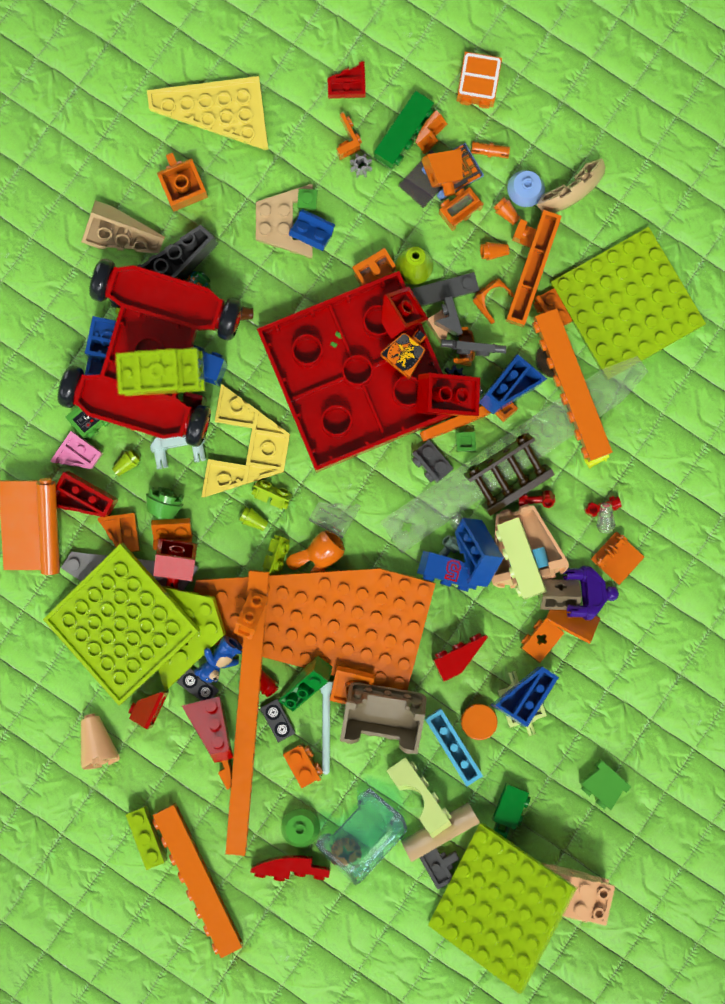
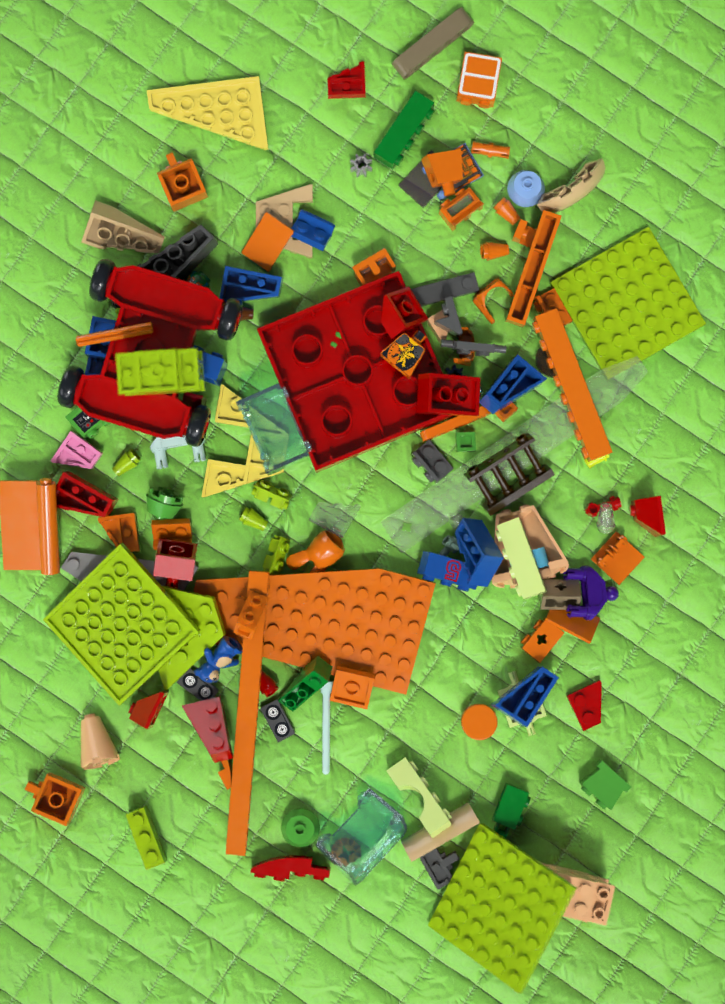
(56, 798): none -> orange hinge
(114, 334): none -> orange axle
(198, 881): orange brick -> none
(249, 285): none -> blue wedge
(267, 241): none -> orange piece
(274, 428): none -> clear light blue windscreen
(302, 765): orange bracket -> none
(307, 199): bright green plate -> none
(348, 148): orange bracket -> none
(385, 714): dark tan windscreen -> none
(414, 265): lime cone -> none
(426, 137): orange slope -> none
(432, 43): none -> dark tan beam
(453, 747): medium azure brick -> none
(455, 661): red slope -> none
(546, 499): red bar -> none
(587, 705): none -> red wing
(649, 514): none -> red slope

